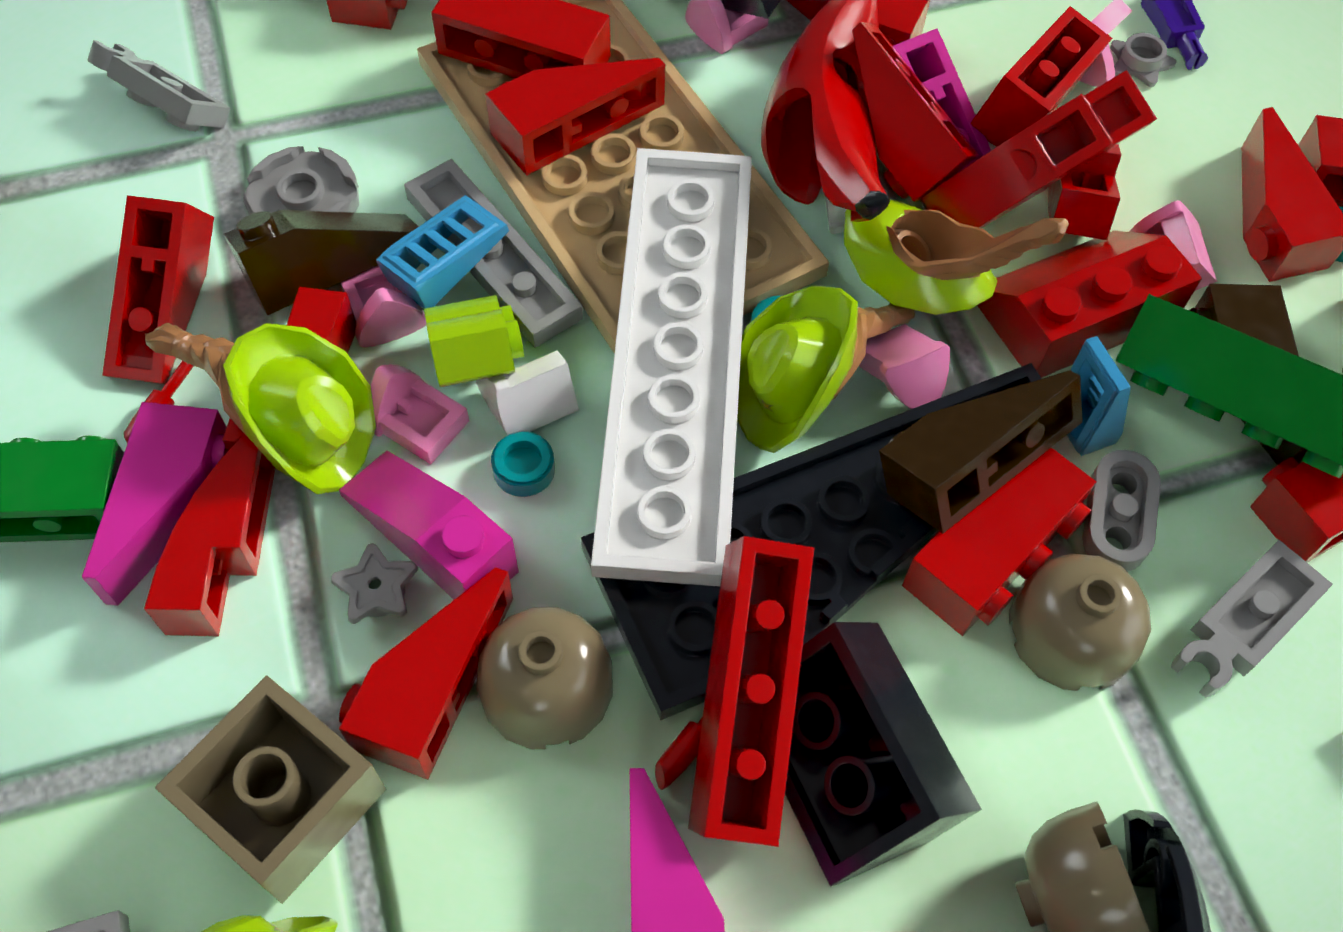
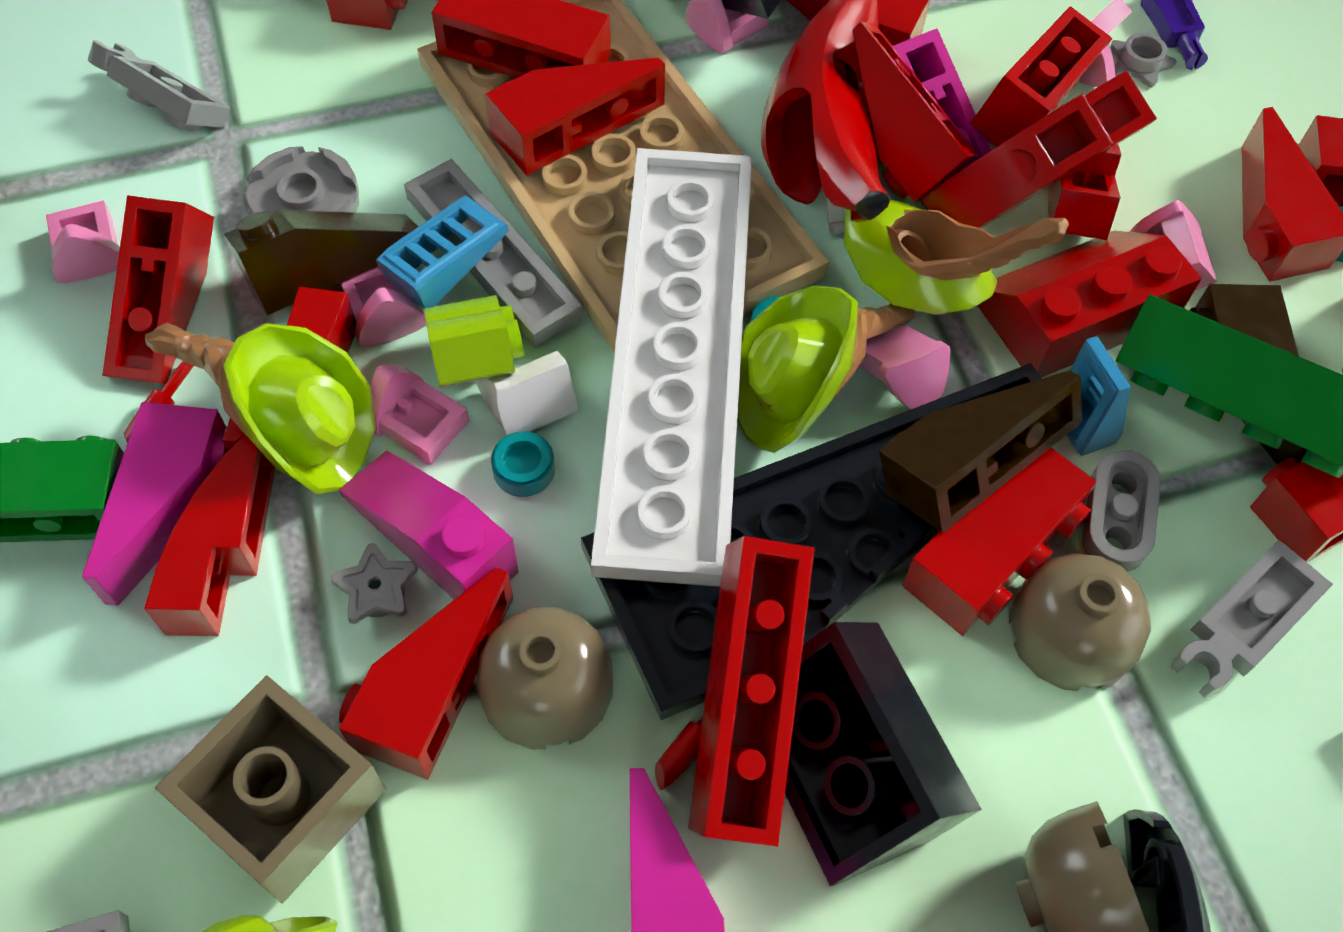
(82, 242): none -> bright pink tile

